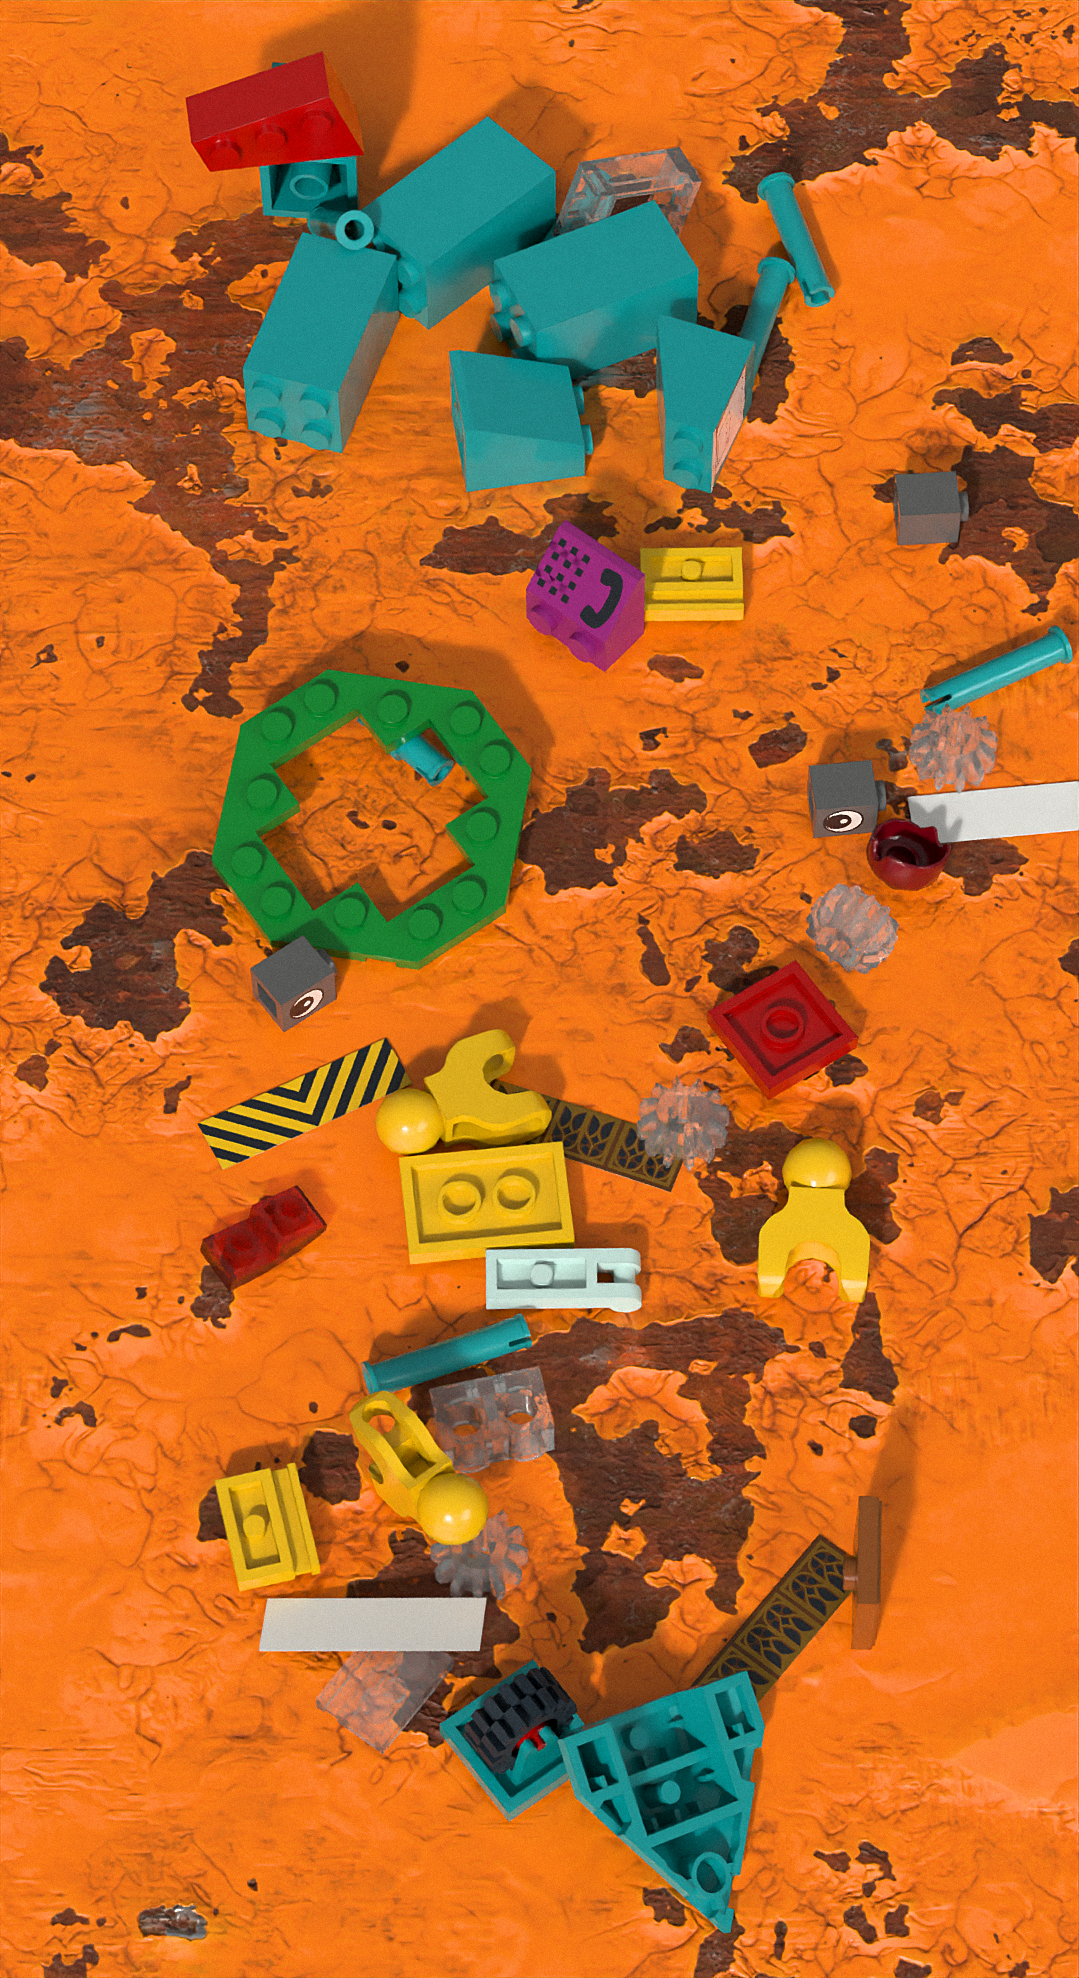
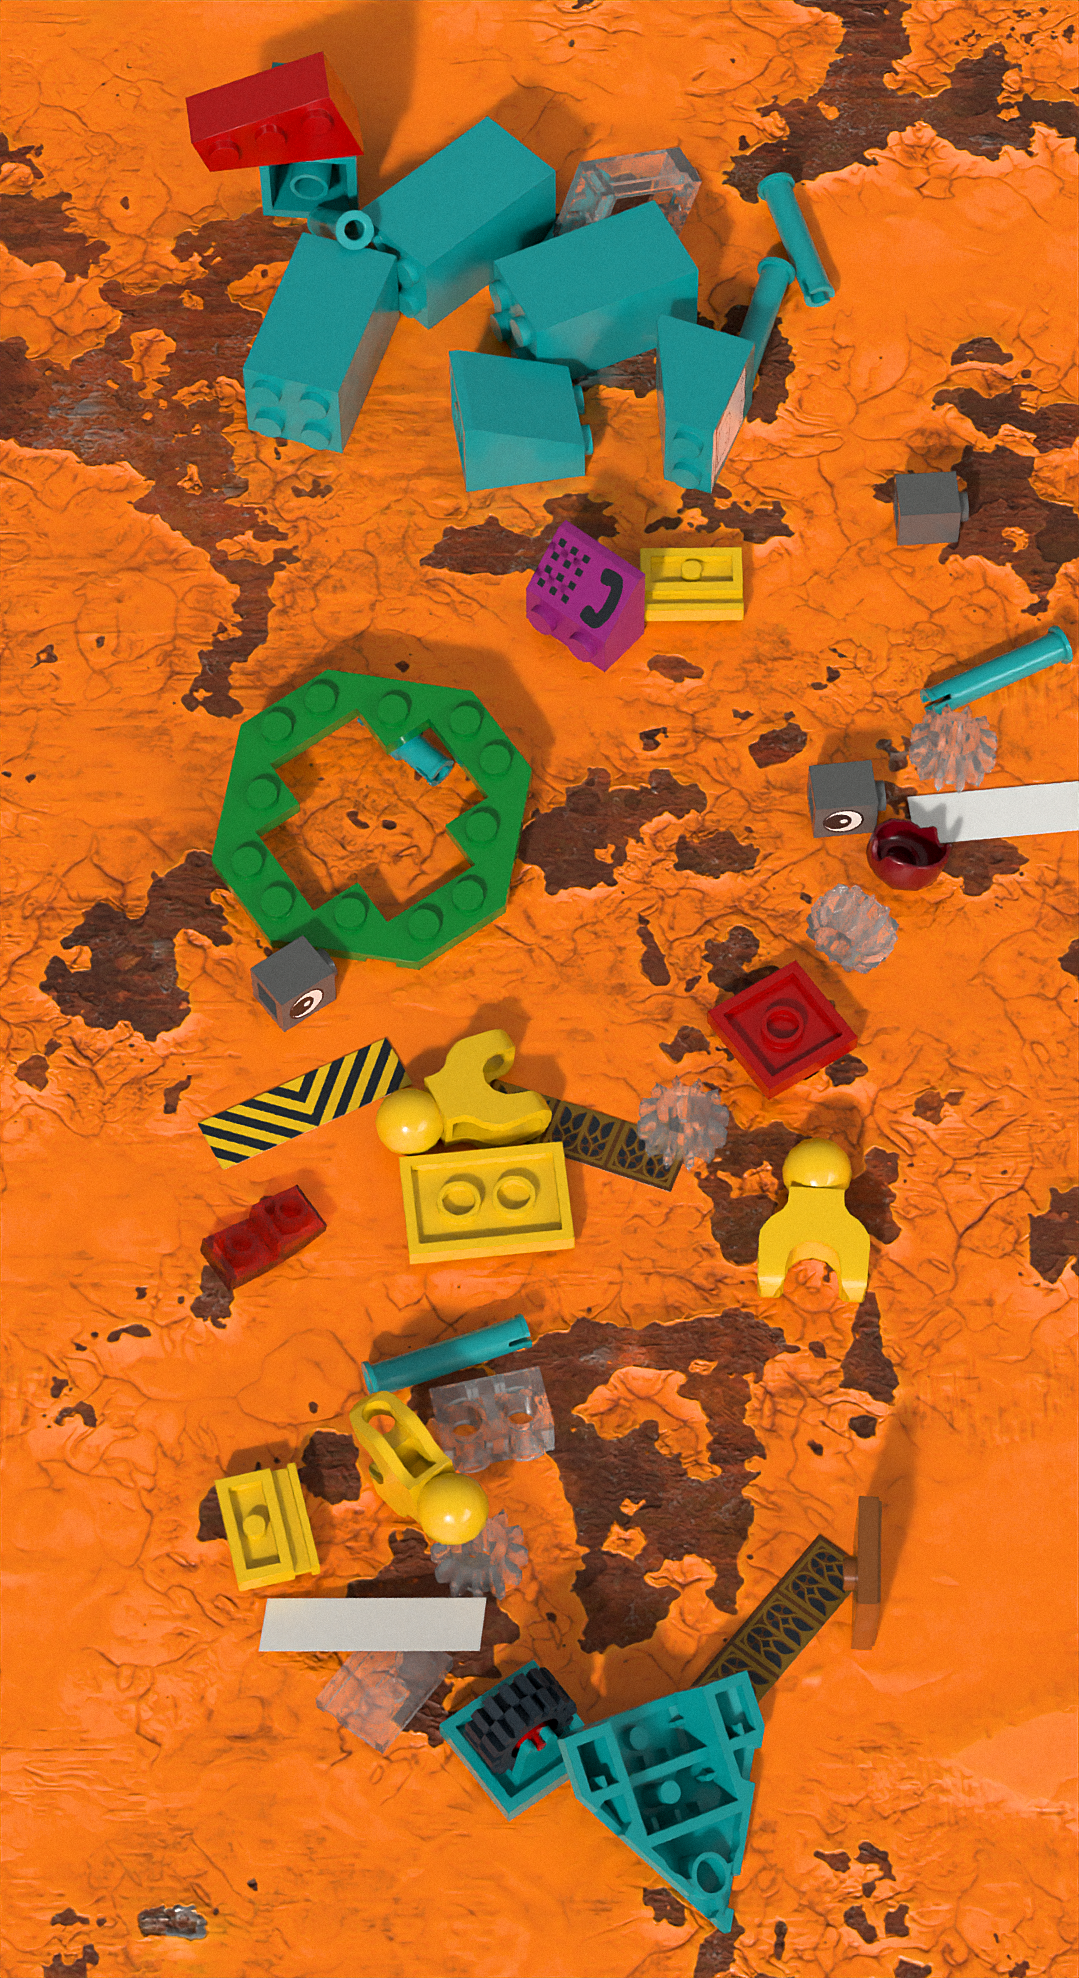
(562, 1279): light aqua plate -> none

